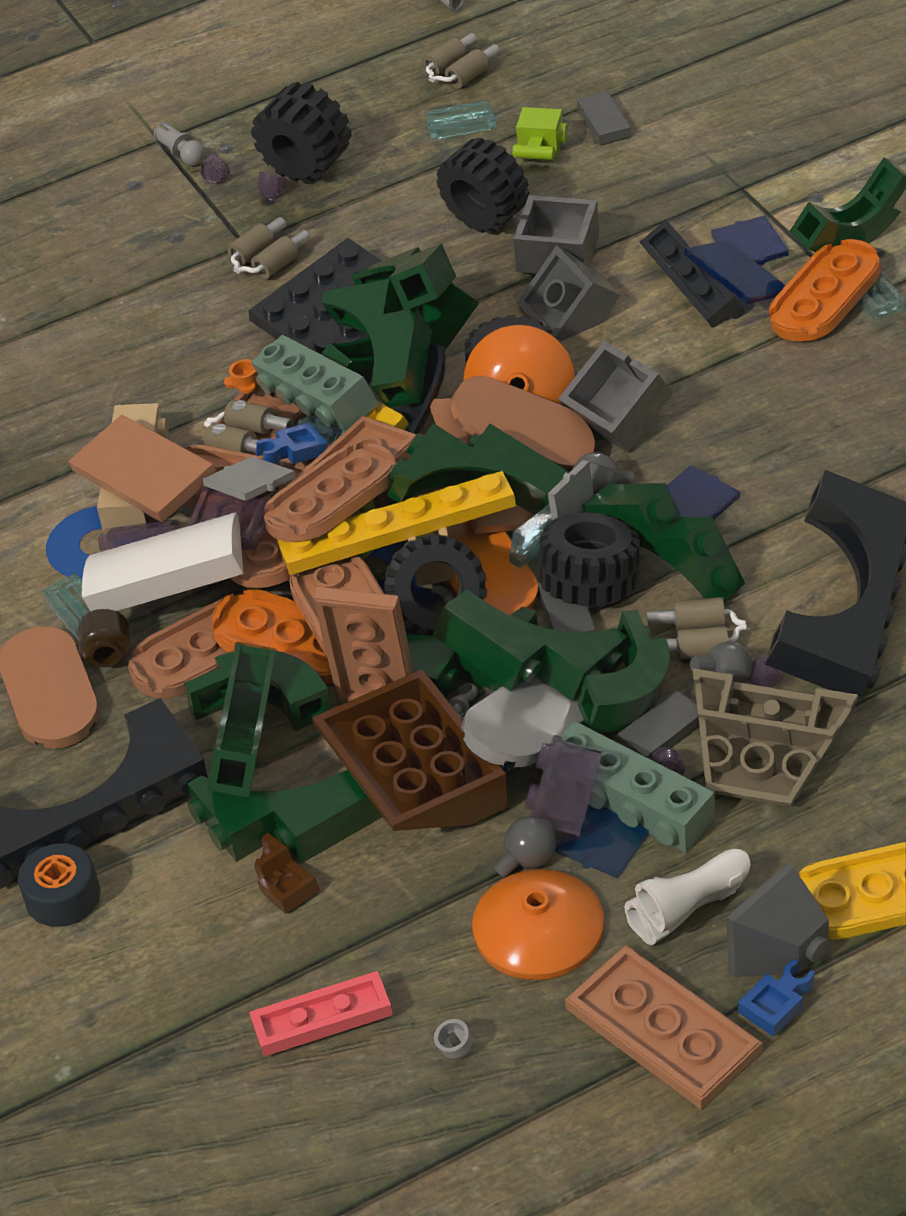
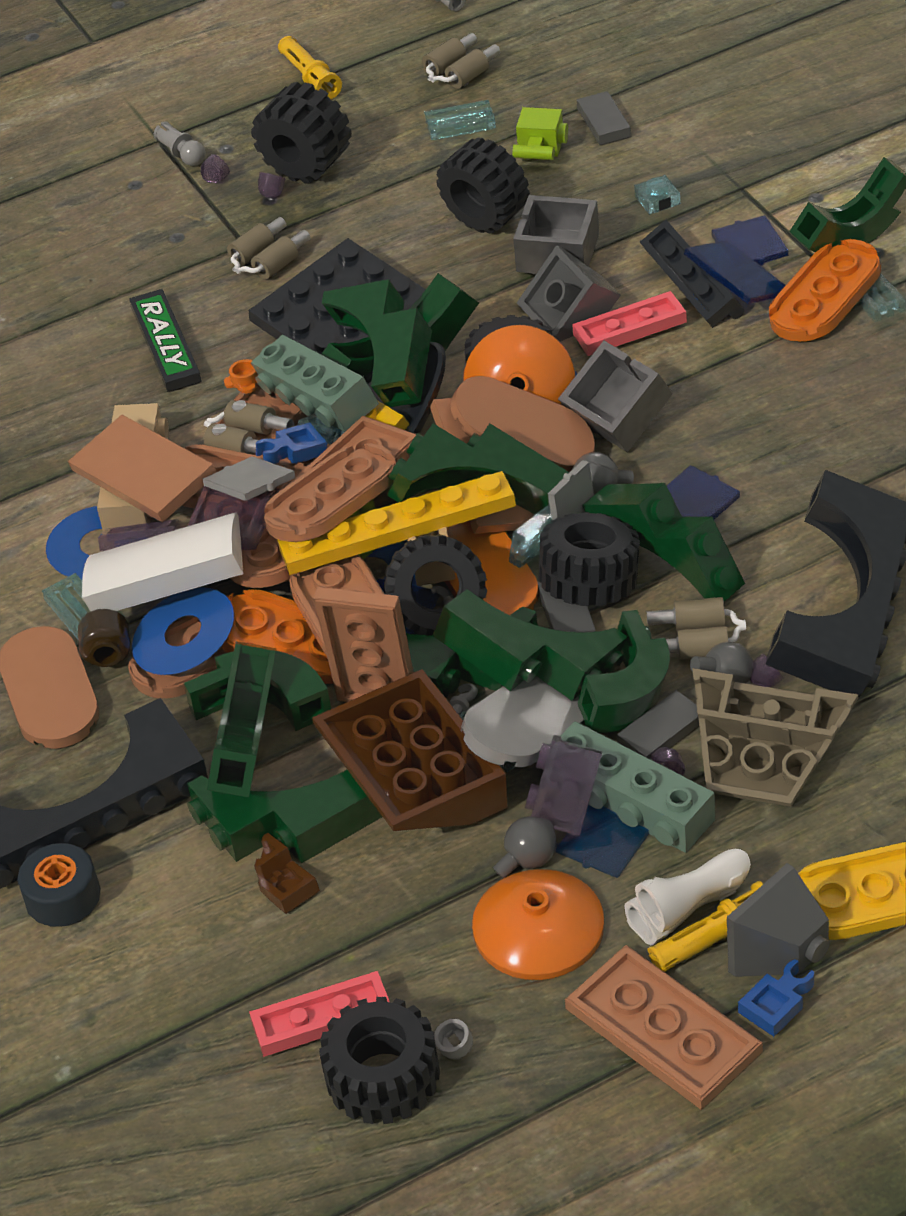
(159, 657): none -> blue sticker
(165, 340): none -> tile
(312, 70): none -> yellow pin
(385, 1089): none -> black tyre
(414, 274): dark green arch -> none
(630, 322): none -> coral plate
(657, 194): none -> clear light blue plate
(696, 936): none -> yellow pin

